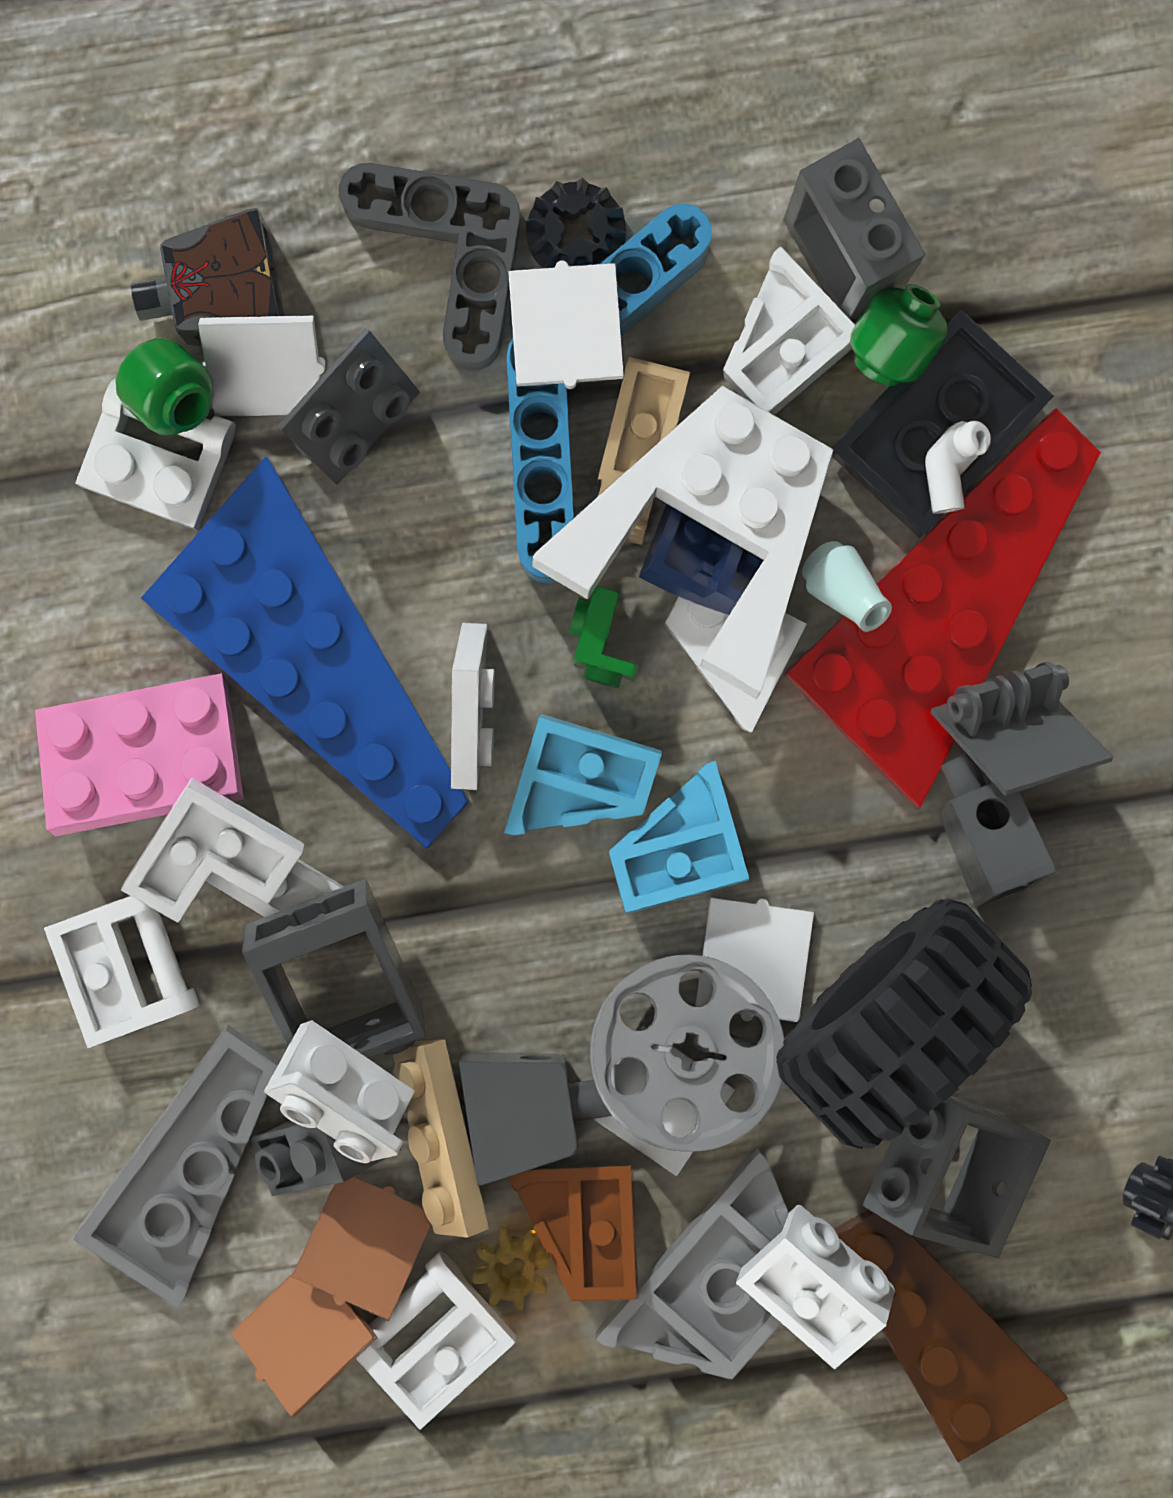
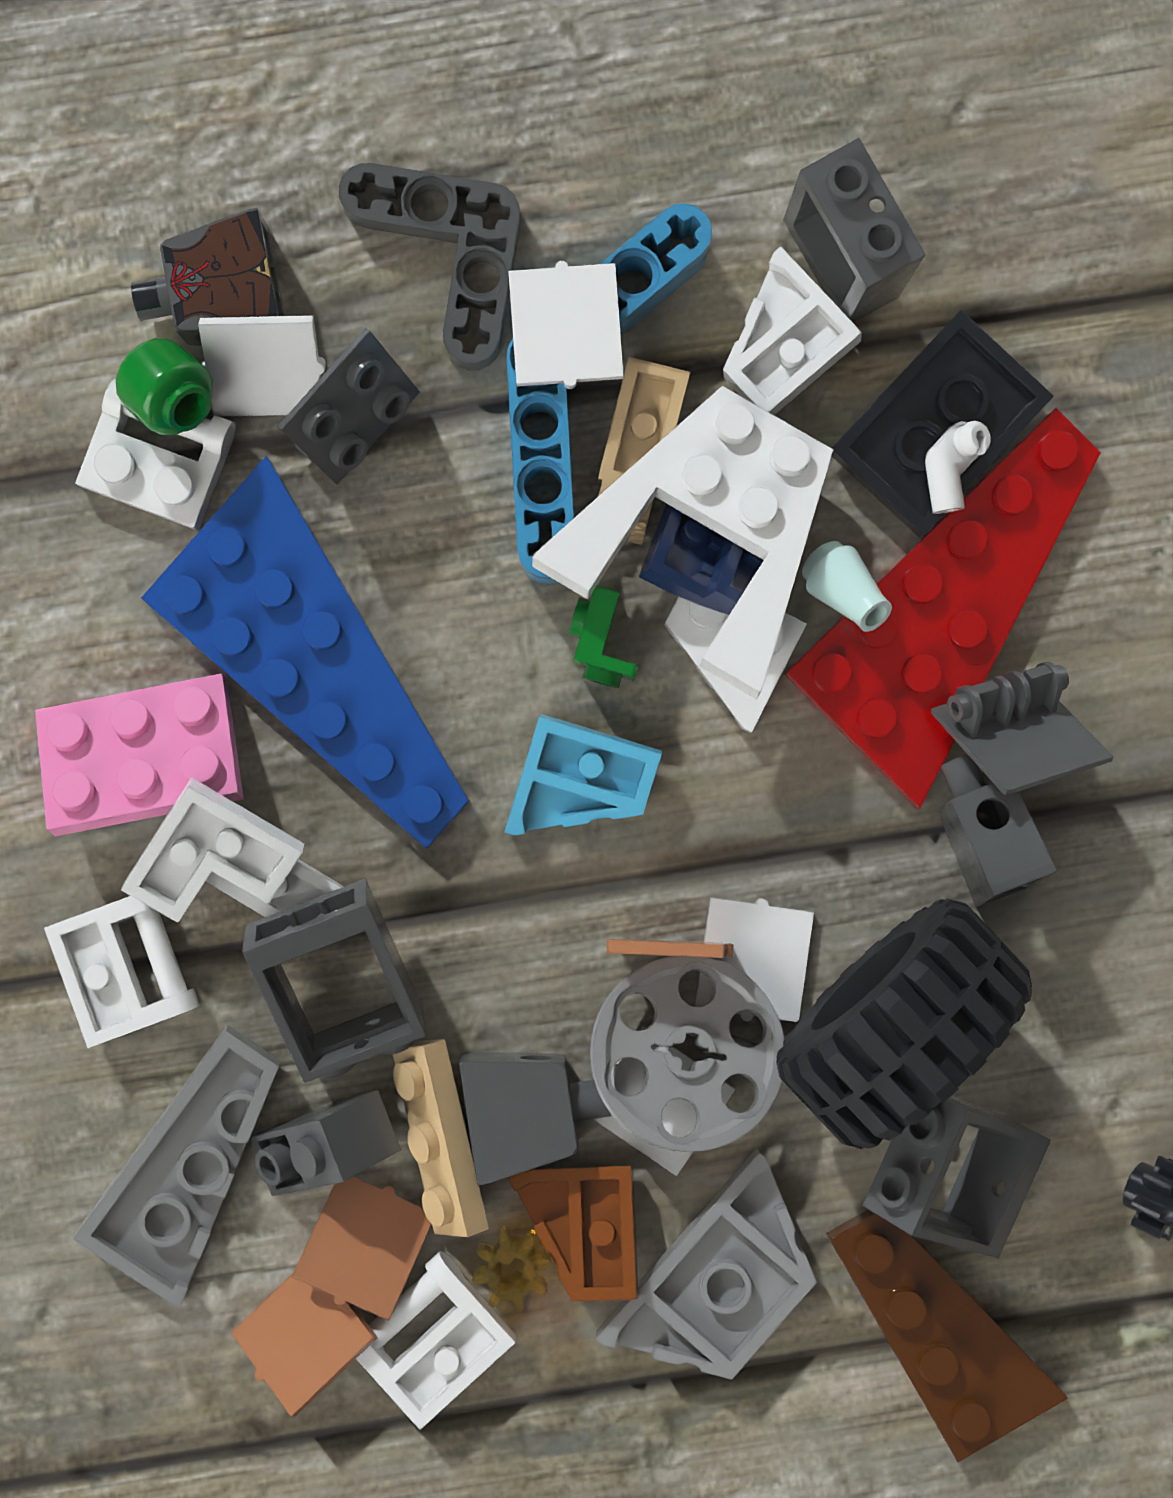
(340, 1093): white bracket -> none
(471, 693): white wing -> none
(572, 200): black gear -> none
(670, 948): none -> nougat piece
(681, 847): medium azure wing -> none
(819, 1287): white bracket -> none
(898, 334): green head -> none

